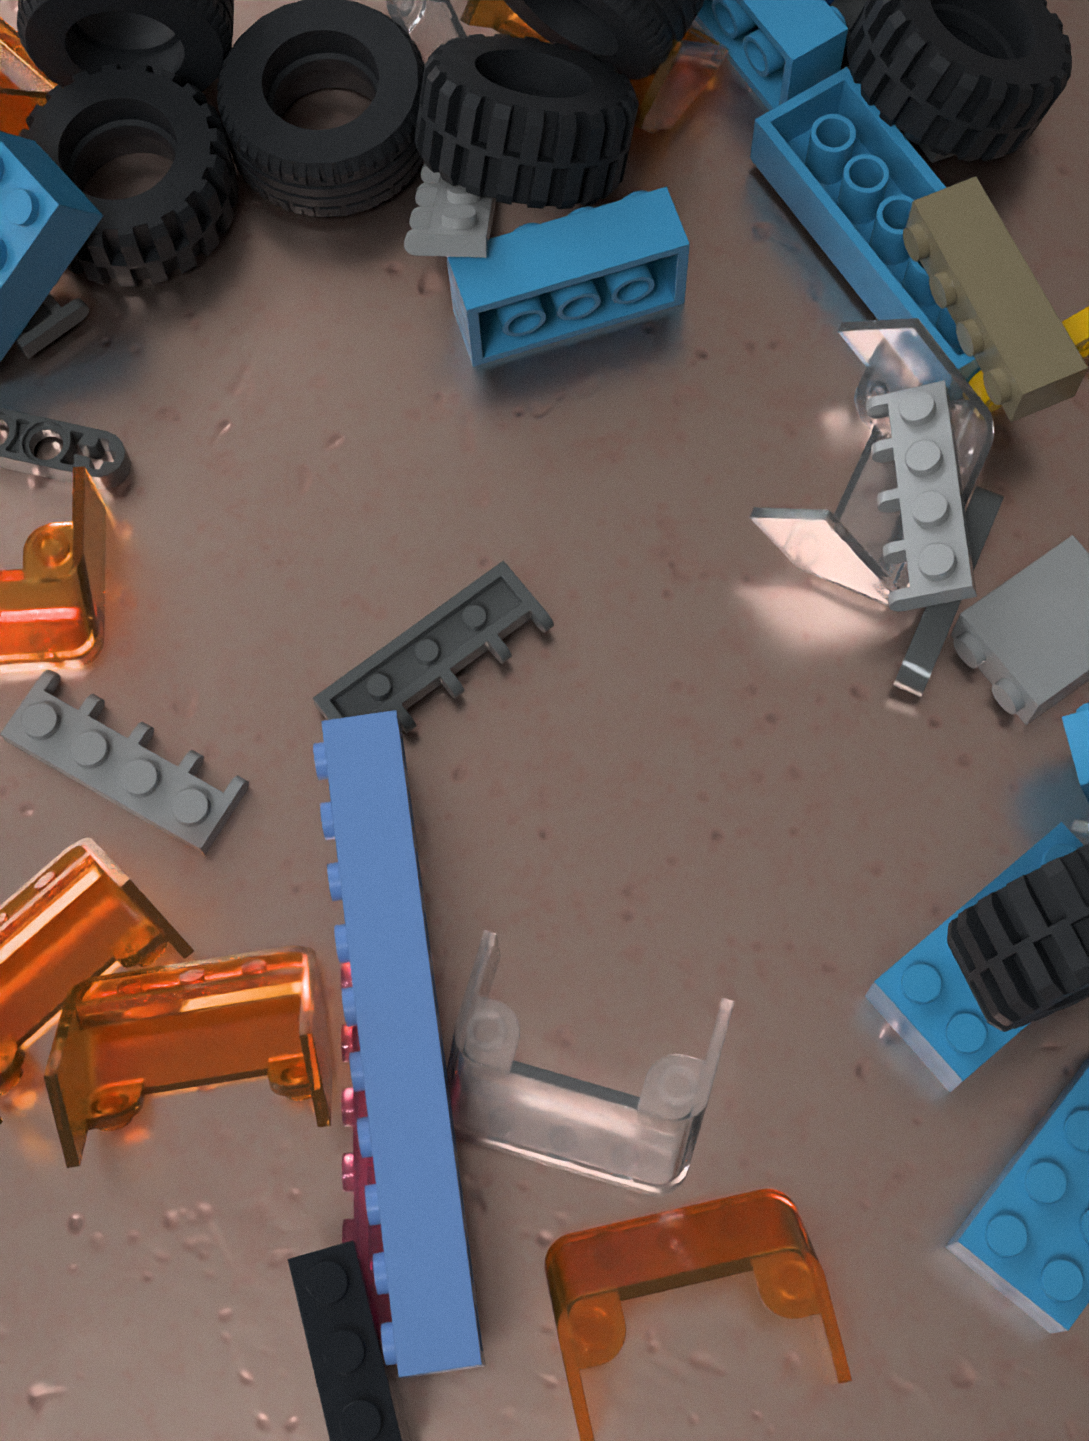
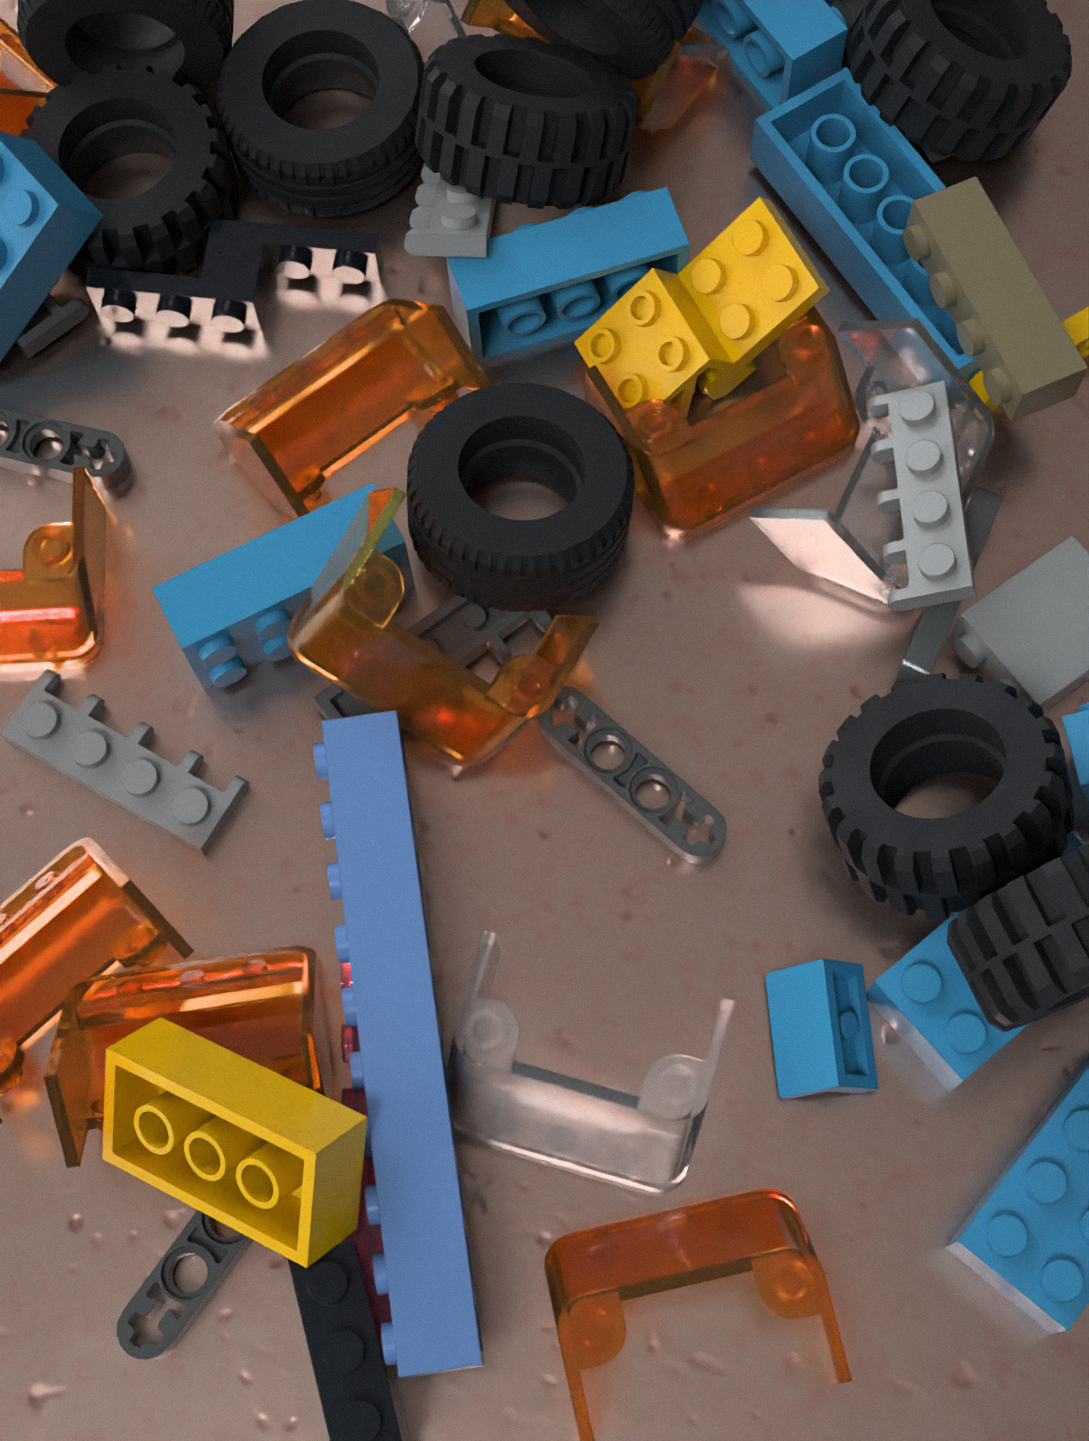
(220, 1258): none -> dark grey beam
(234, 1140): none -> yellow brick
(236, 275): none -> black bracket
(242, 602): none -> dark azure brick
(344, 394): none -> clear orange windscreen
(352, 643): none -> clear orange windscreen
(532, 434): none -> black tyre
(636, 768): none -> dark grey beam
(707, 317): none -> yellow piece
(746, 451): none -> clear orange windscreen
(821, 1029): none -> dark azure panel
(934, 732): none -> black tyre

